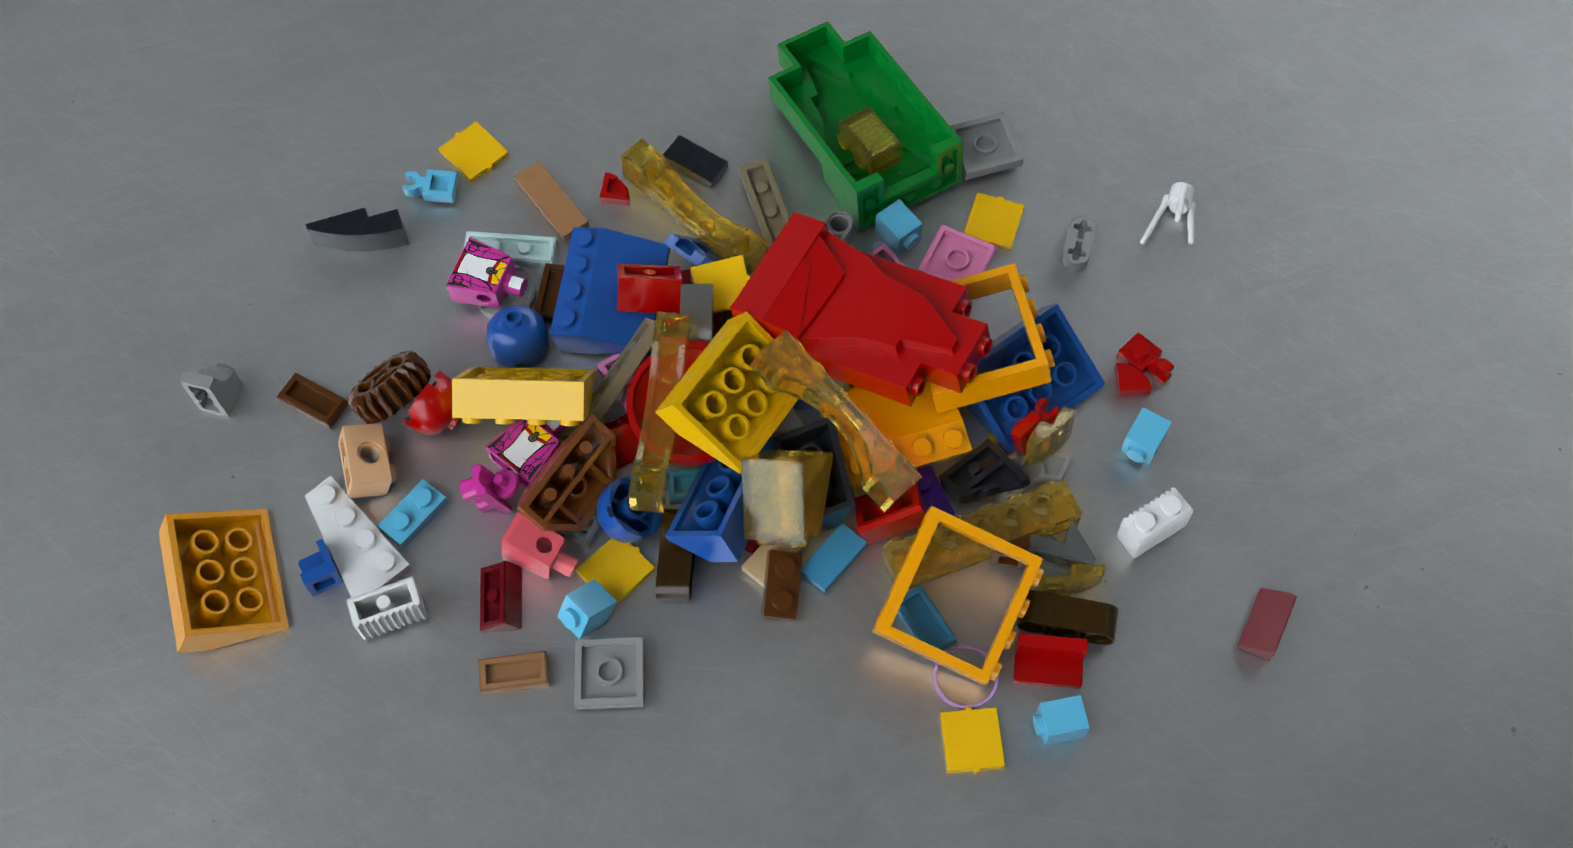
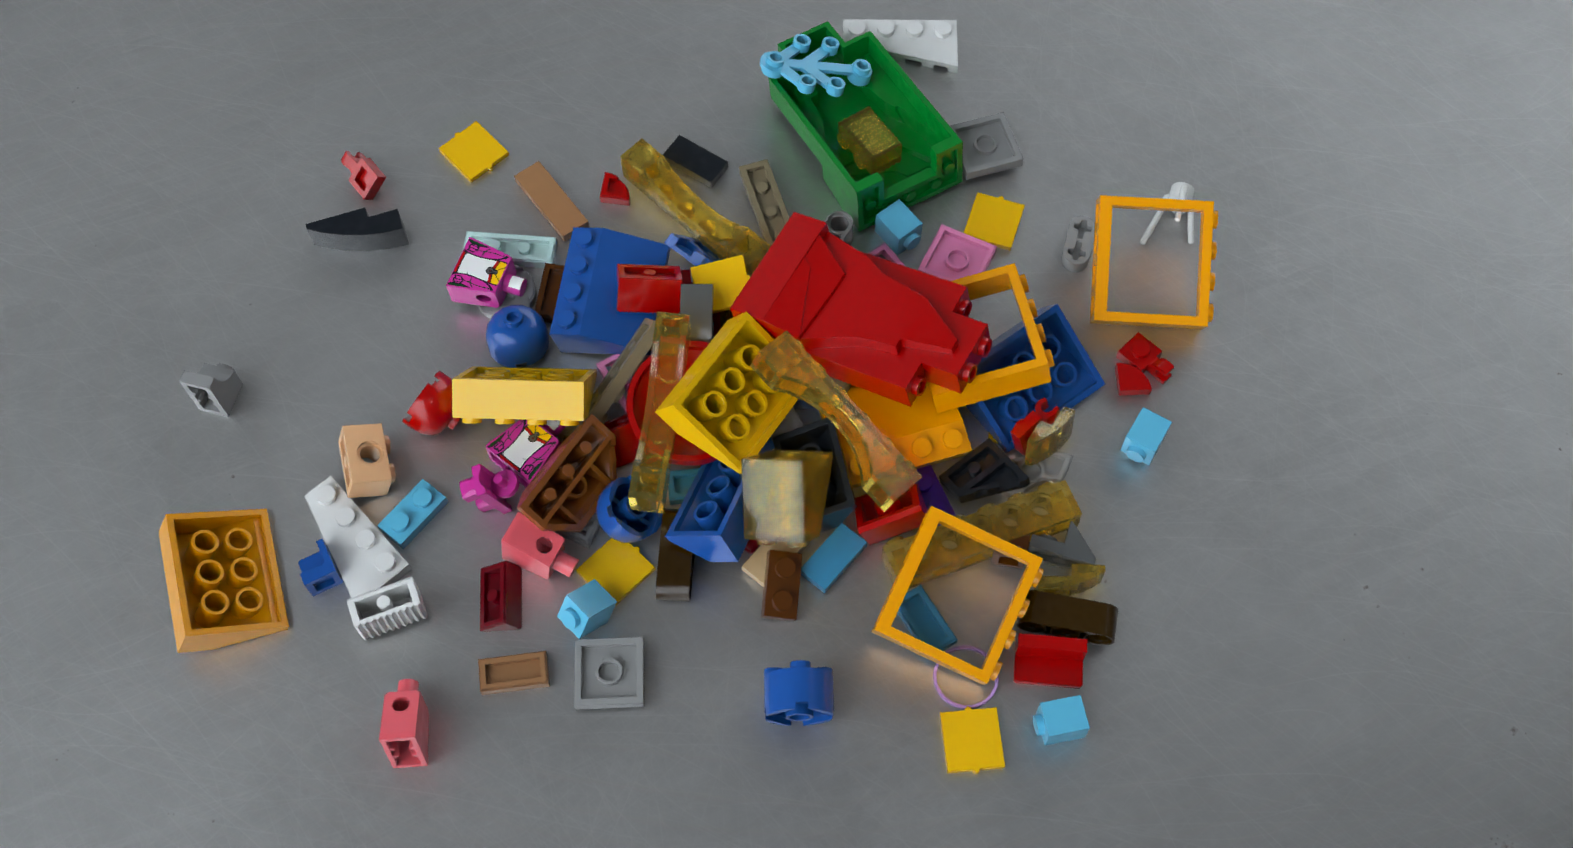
(312, 400): reddish brown tile -> none
(365, 174): none -> plate
(389, 387): reddish brown gear -> none
(405, 726): none -> coral torso
(435, 187): medium azure plate -> none
(779, 64): none -> medium azure plant
(798, 694): none -> blue brick
(916, 40): none -> white wing
(1101, 262): none -> light orange window
(1154, 522): white brick -> none
(1267, 622): dark red slope -> none

